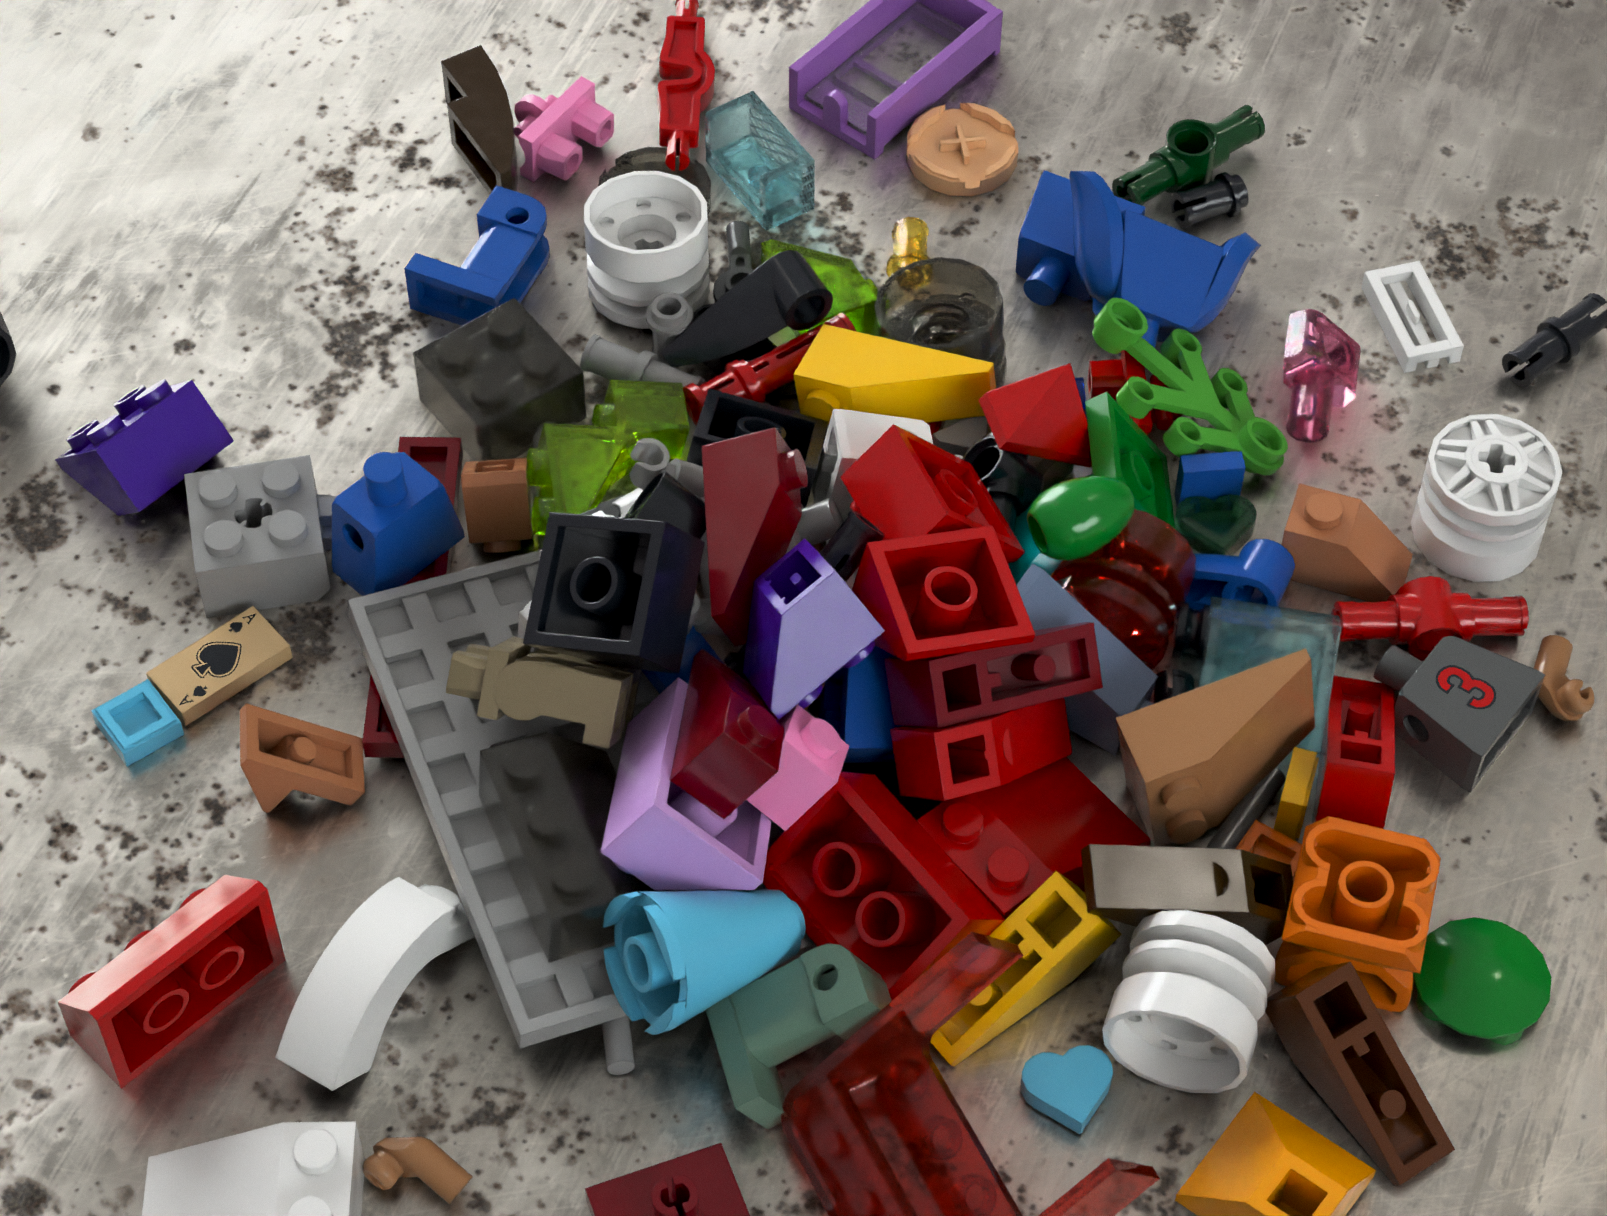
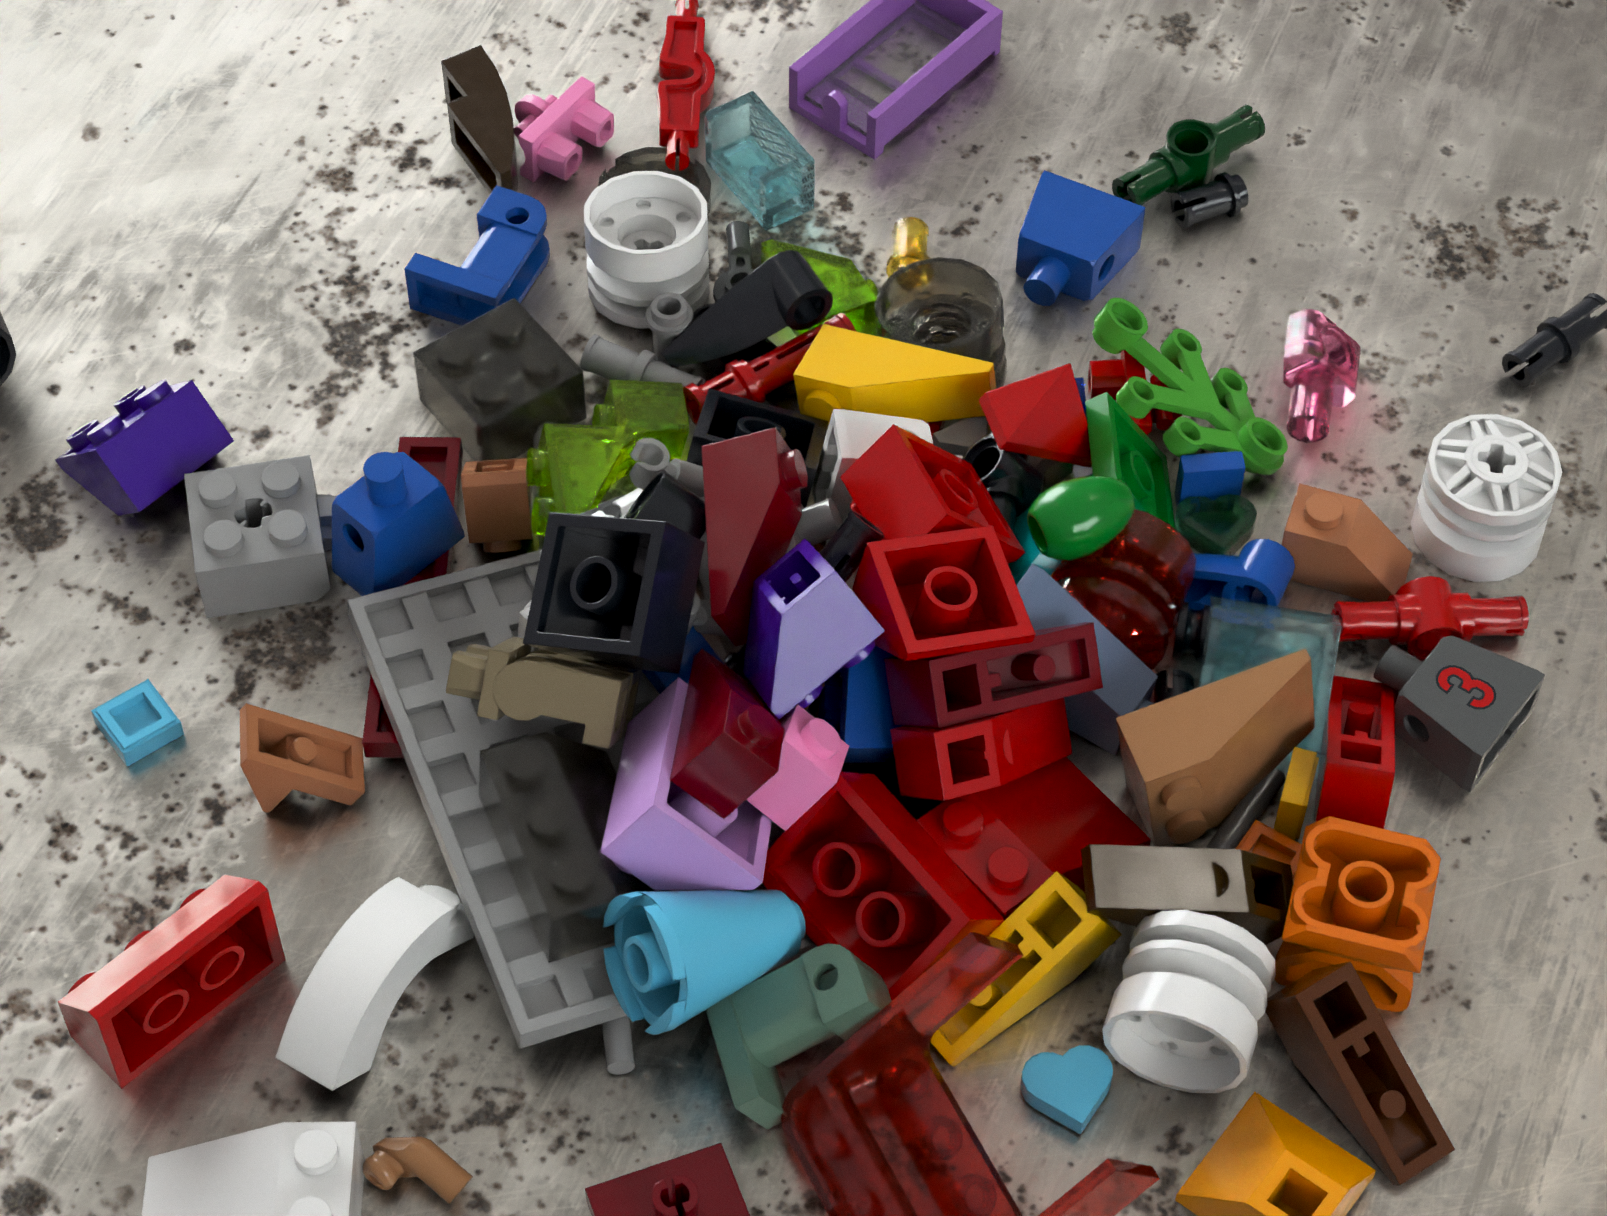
(219, 665): tan tile -> none
(962, 149): light nougat tile -> none
(1152, 265): blue torso -> none
(1448, 341): white tile -> none
(1482, 980): green dish -> none
(1557, 692): medium nougat arm -> none

